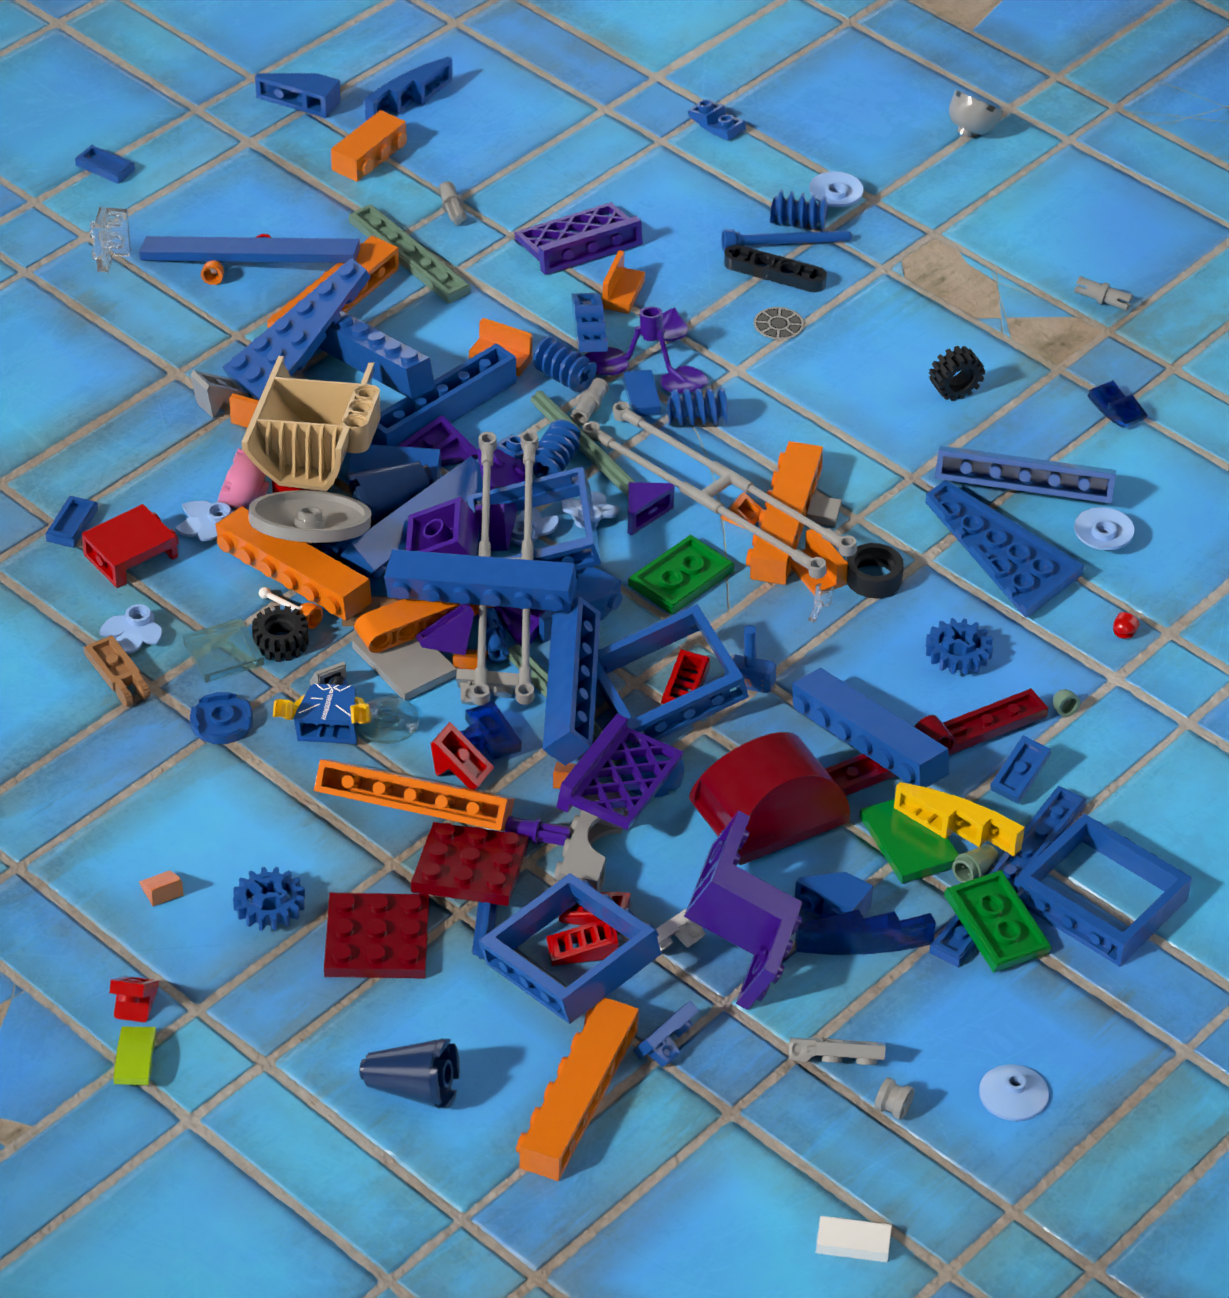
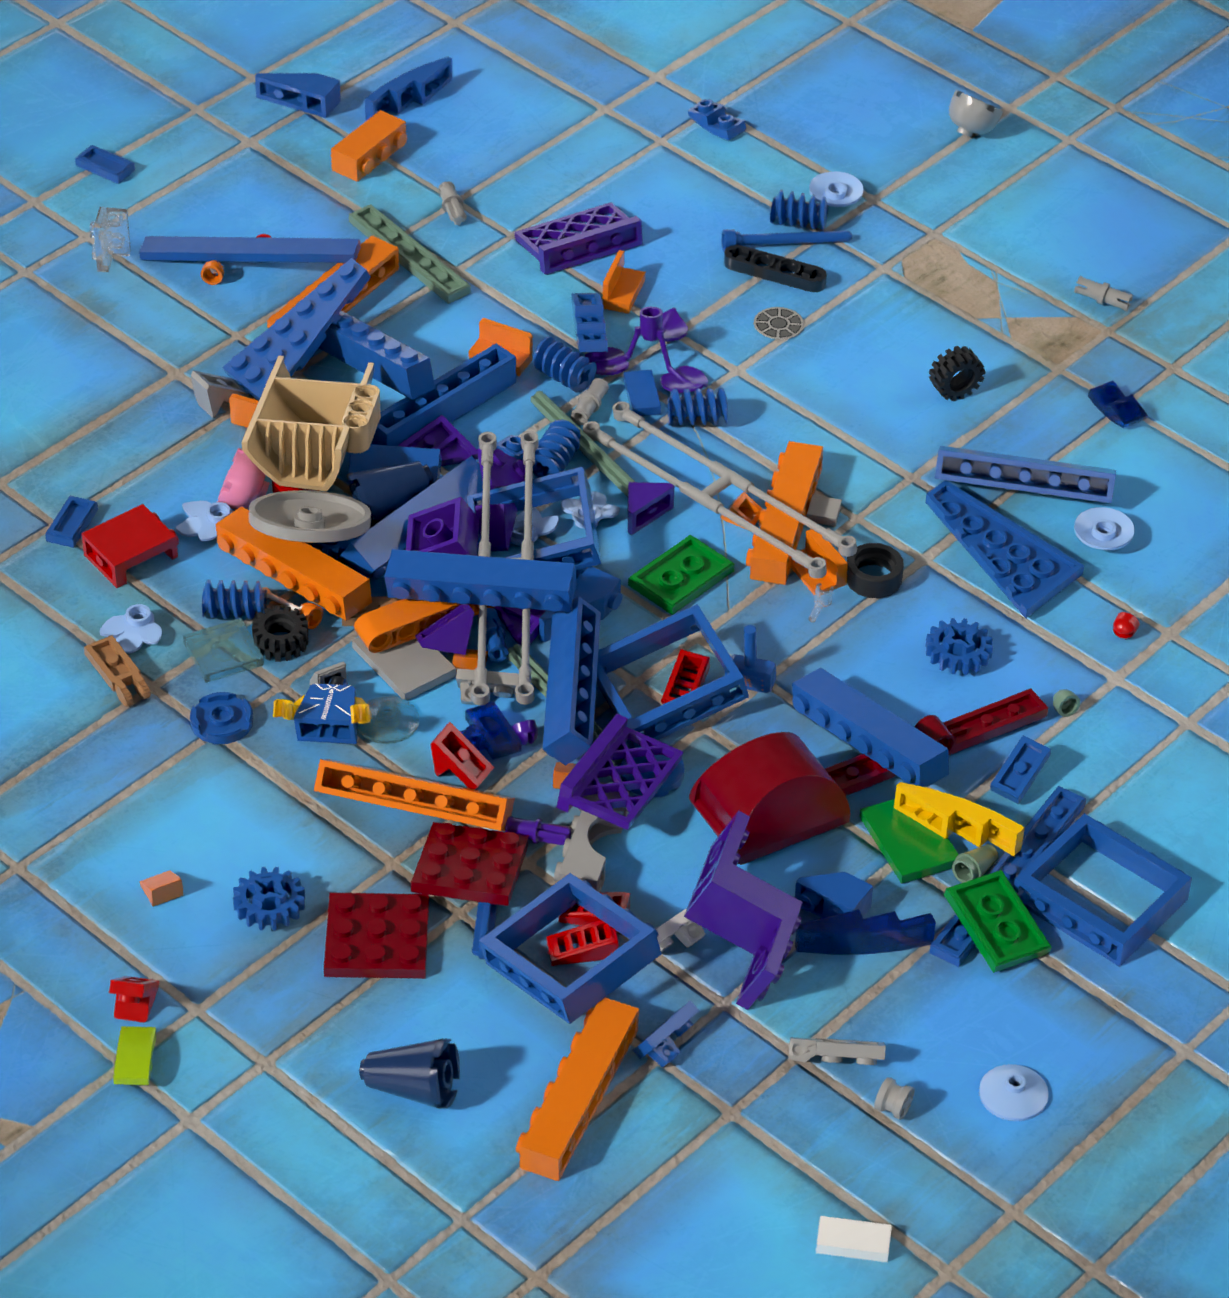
(233, 600): none -> blue piece
(526, 731): none -> dark purple hinge

